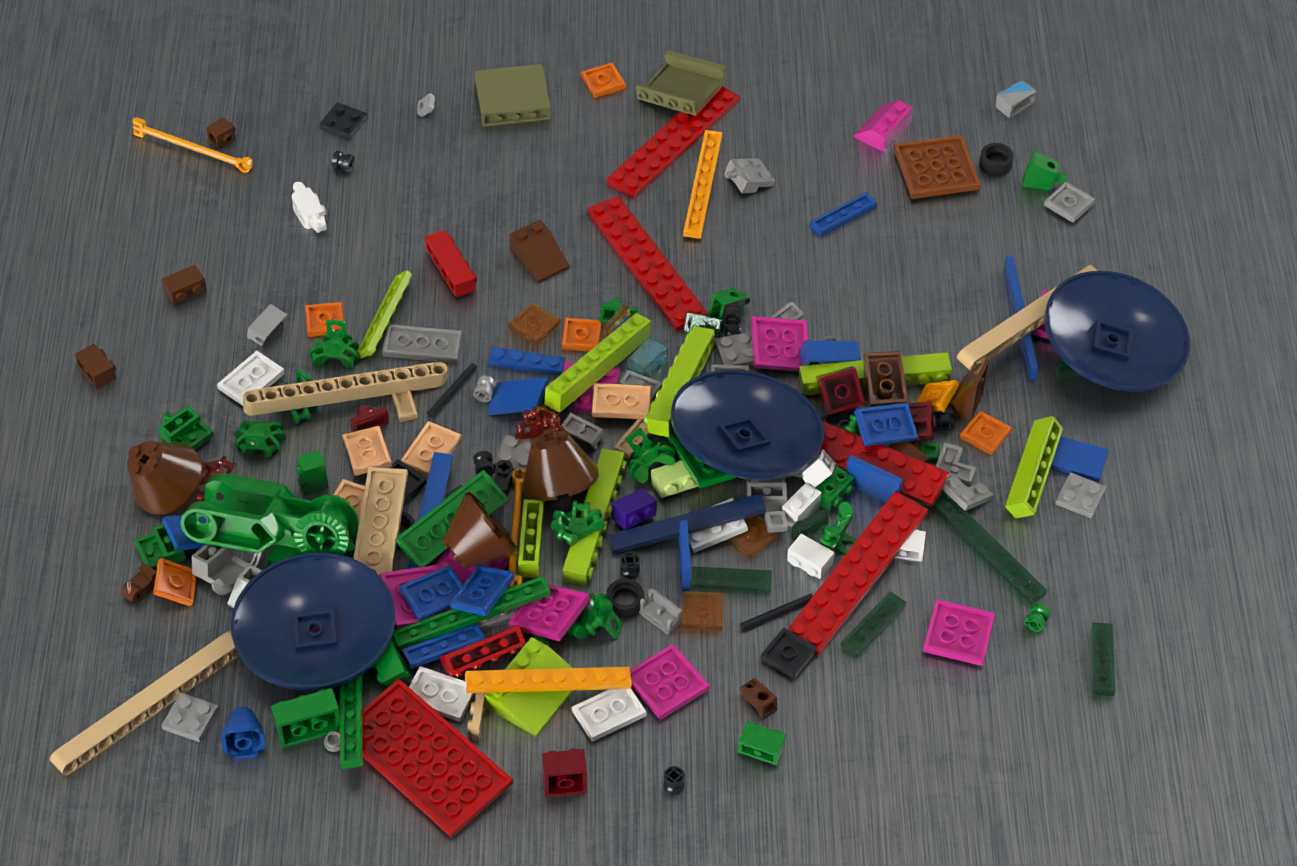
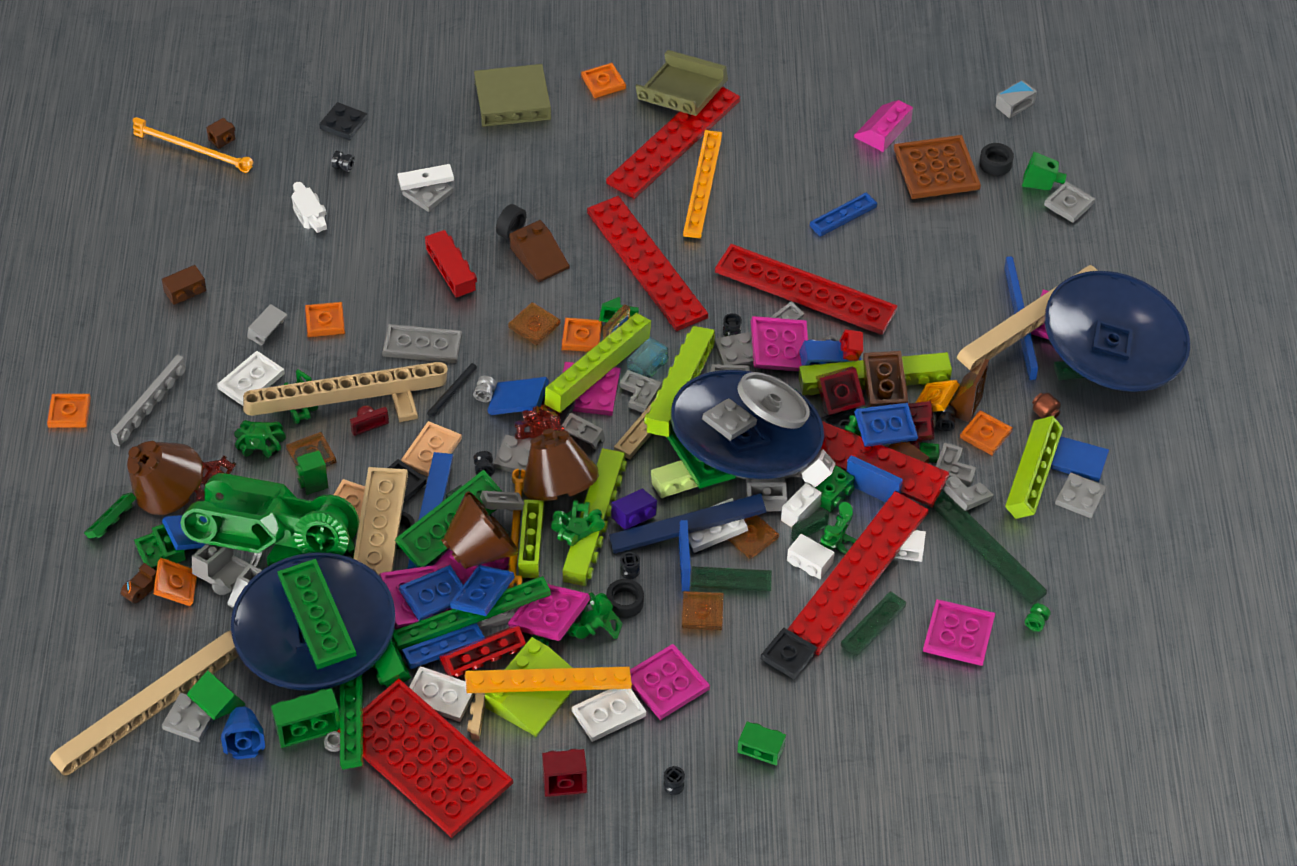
(68, 411): none -> orange tile
(95, 365): reddish brown brick -> none
(110, 516): none -> green plate
(148, 400): none -> light grey plate
(185, 428): green plate -> none
(214, 696): none -> green slope
(311, 444): none -> clear orange tile
(316, 614): none -> green plate
(334, 346): green piece -> none
(366, 449): light nougat tile -> none
(385, 311): lime plate -> none
(425, 177): none -> white tile
(426, 105): light grey plate -> none
(428, 196): none -> light grey plate
(502, 500): none -> light grey plate
(503, 476): black piece -> none
(510, 220): none -> black tyre
(526, 361): blue plate -> none
(621, 401): light nougat tile -> none
(647, 455): green piece -> none
(660, 612): light grey hinge -> none
(704, 321): clear green plate -> none
(728, 302): green torso -> none
(729, 419): none -> light grey plate
(749, 174): light grey plate -> none
(759, 697): reddish brown leg -> none
(773, 400): none -> light grey dish
(775, 612): black bar -> none
(776, 521): light grey plate -> none
(806, 289): none -> red plate
(851, 344): none -> red brick
(1046, 405): none -> copper head
(1103, 659): clear green plate -> none

